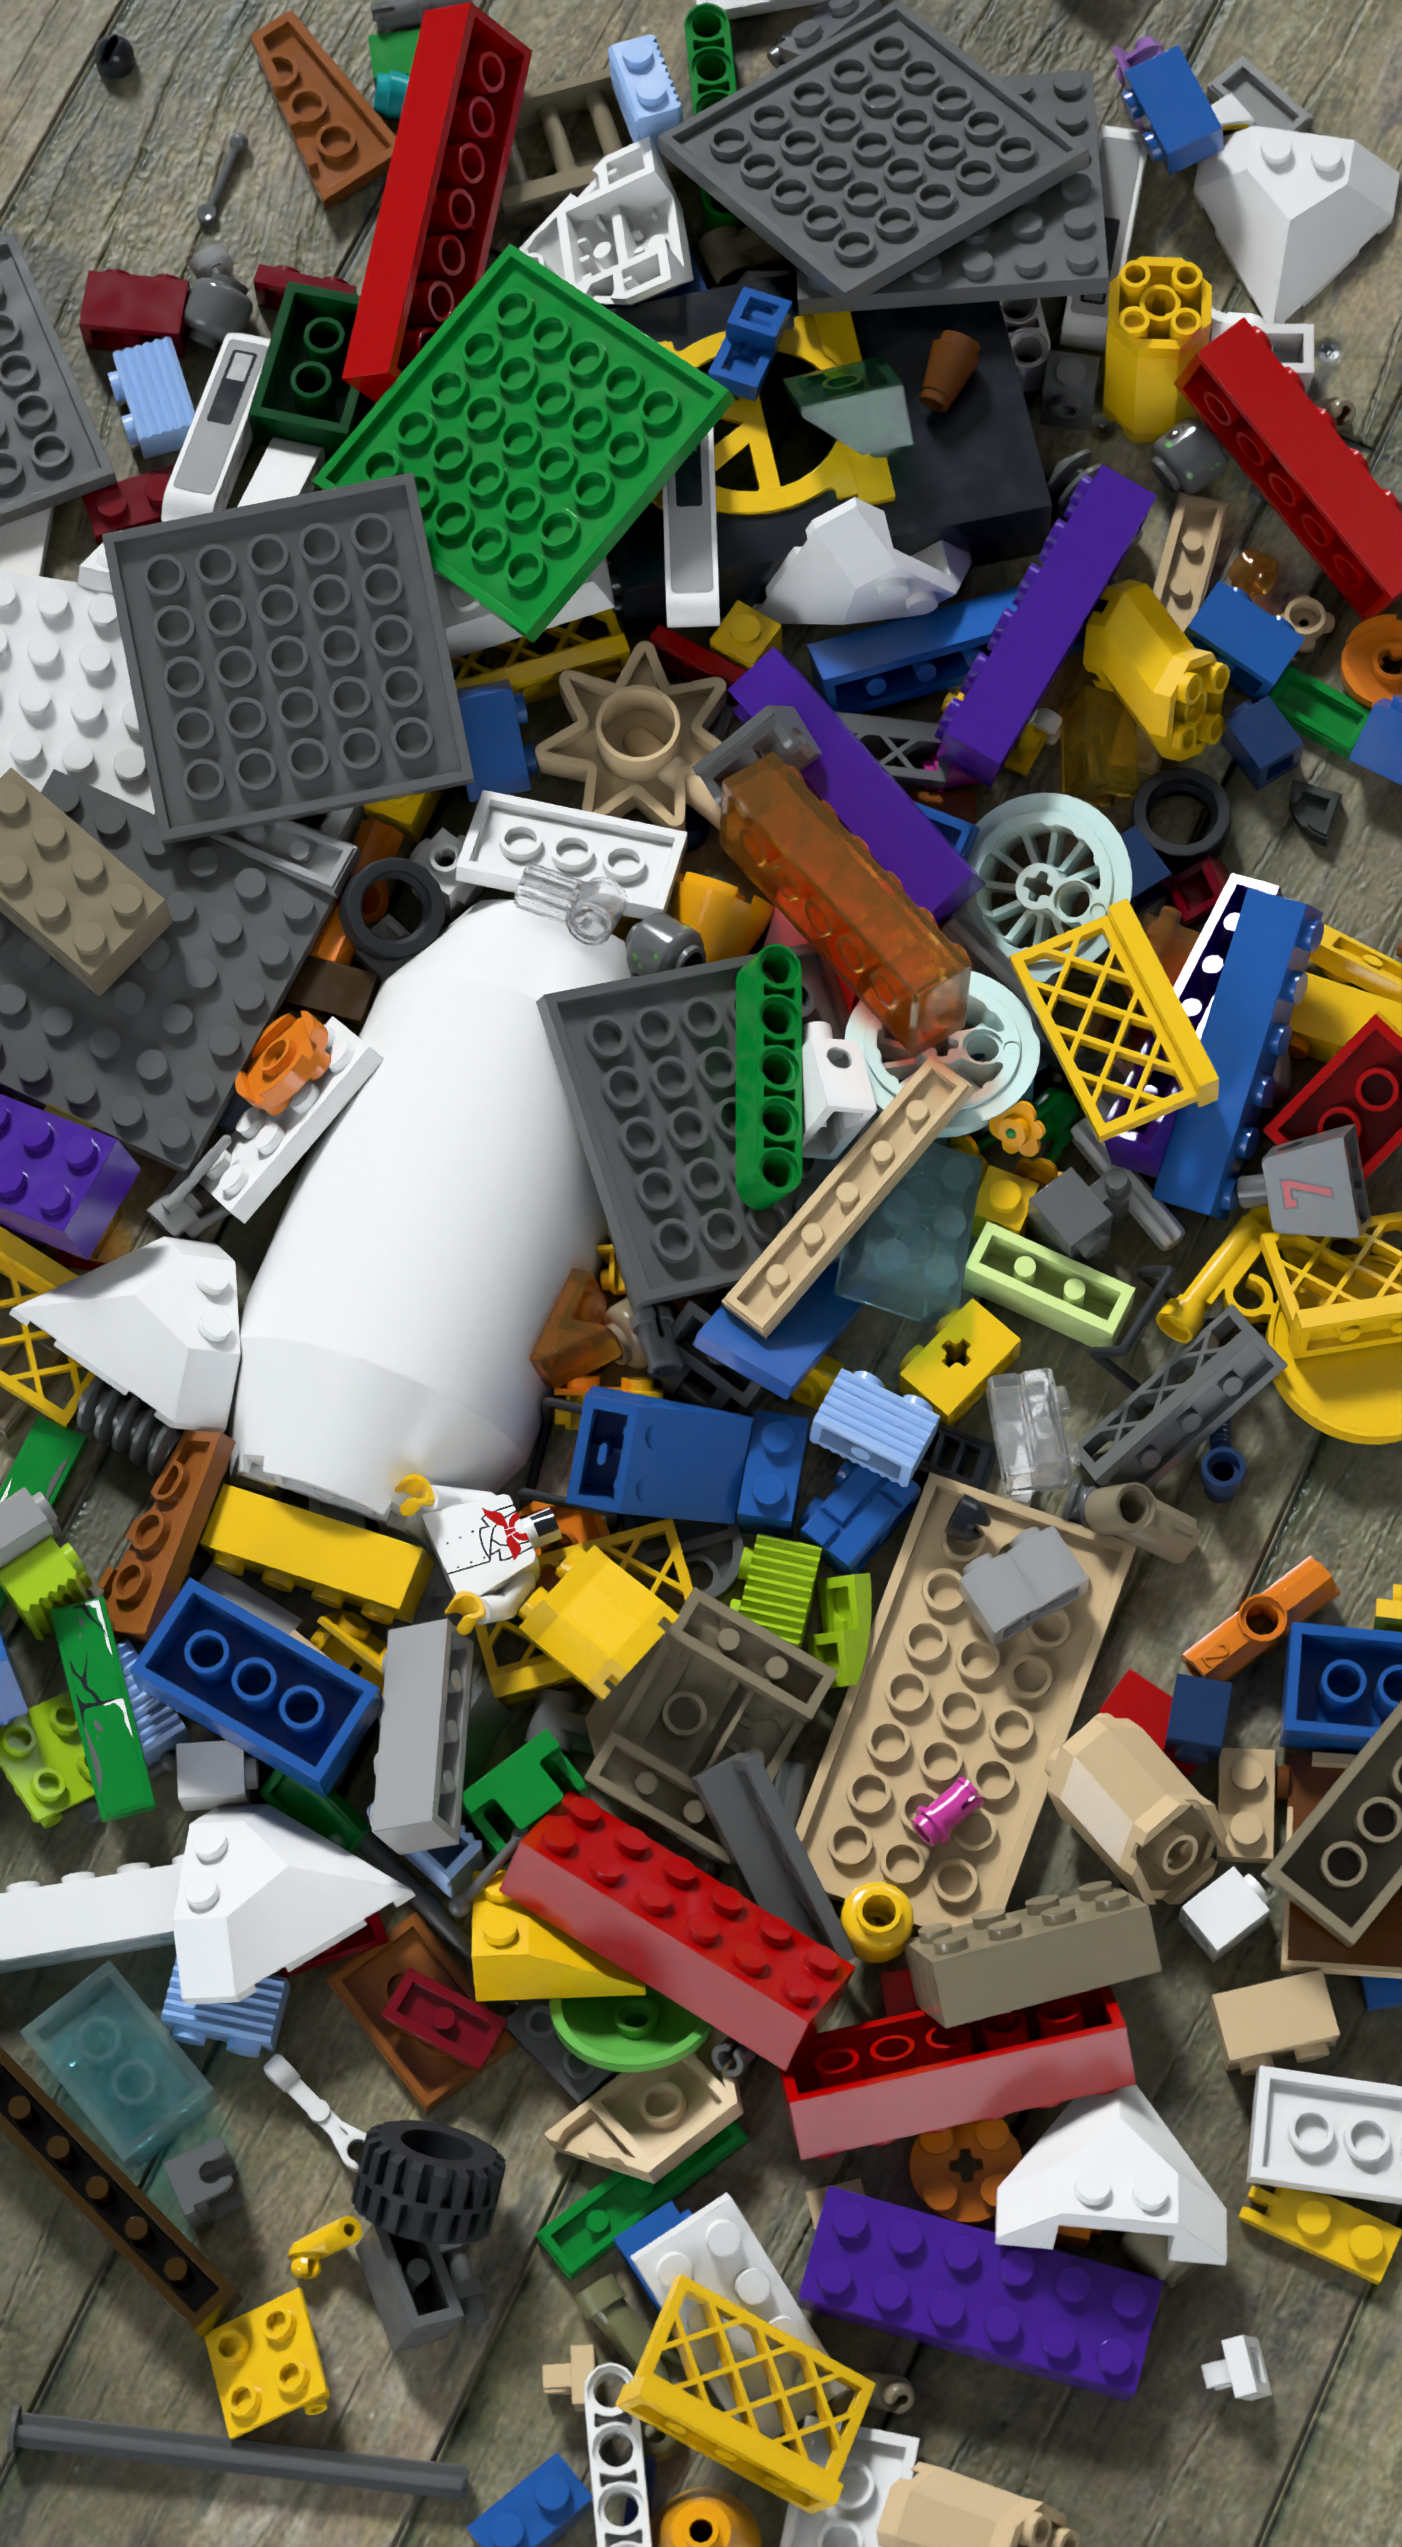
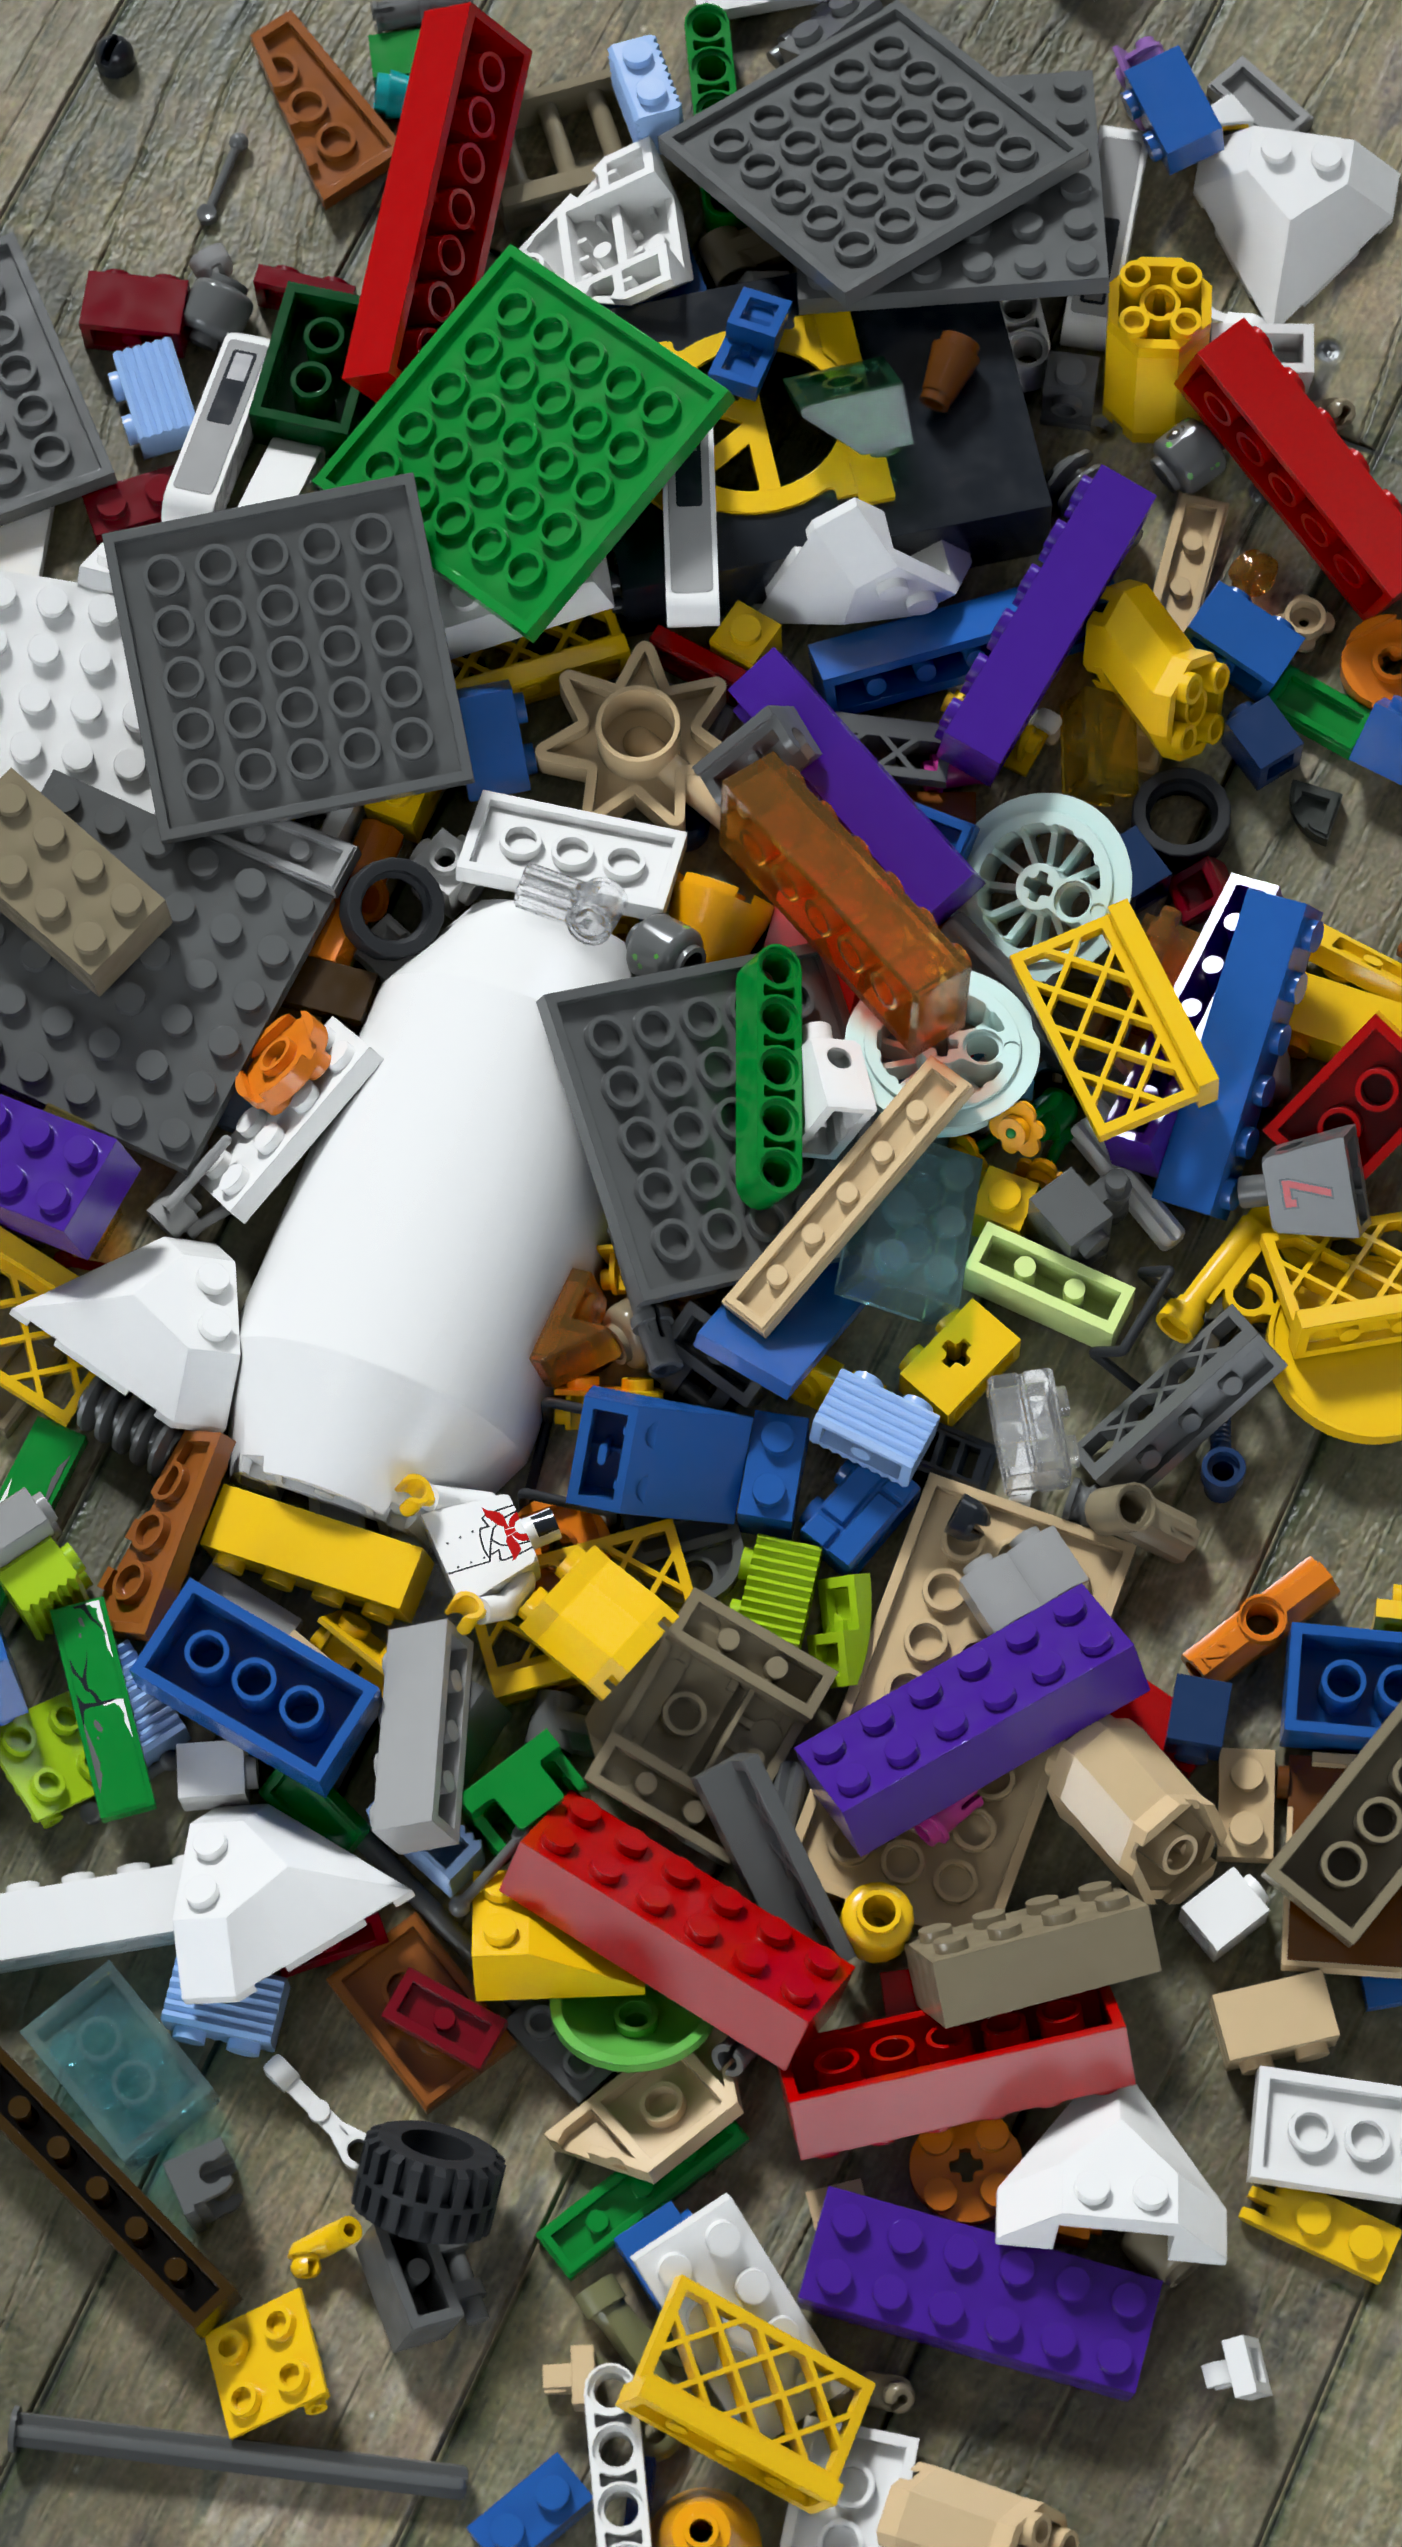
(972, 1719): none -> dark purple brick

